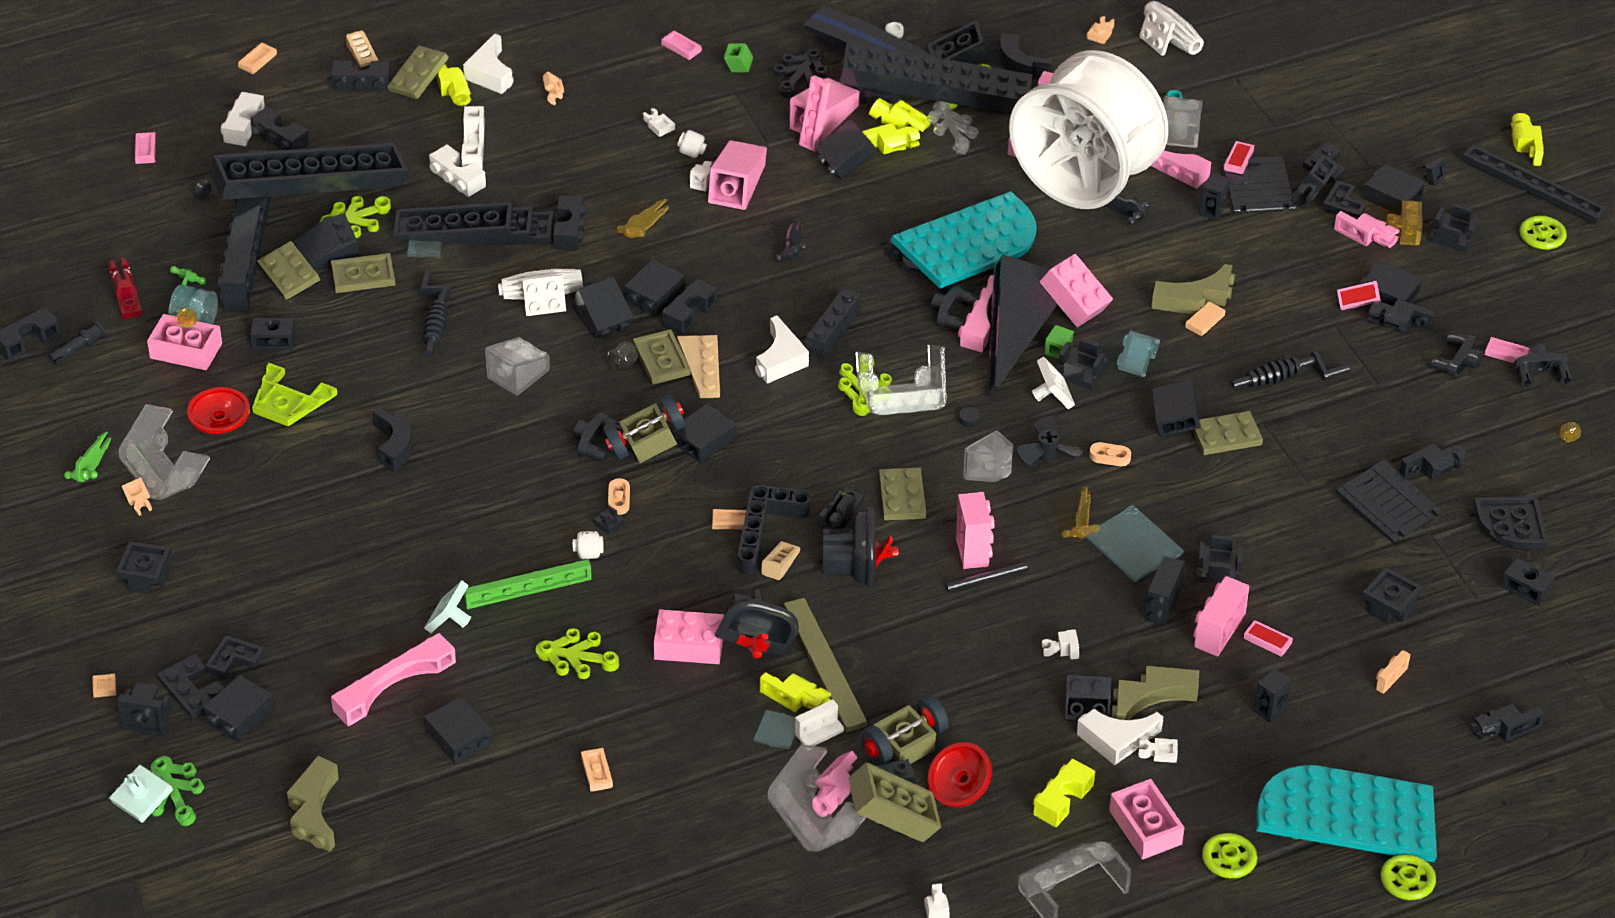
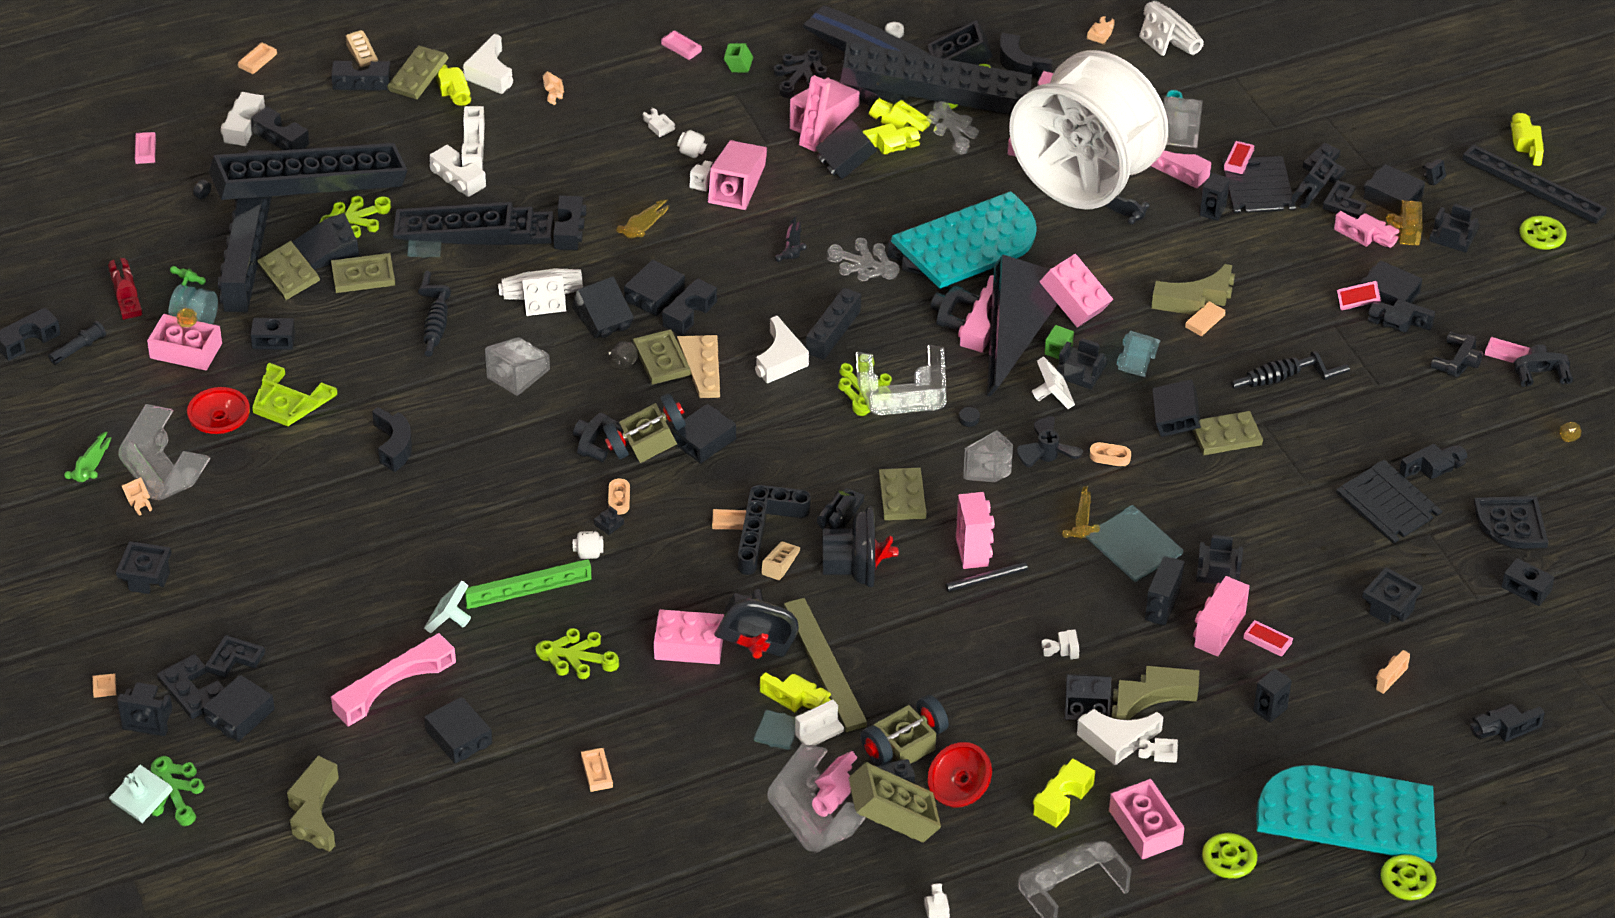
(885, 267): none -> clear plant

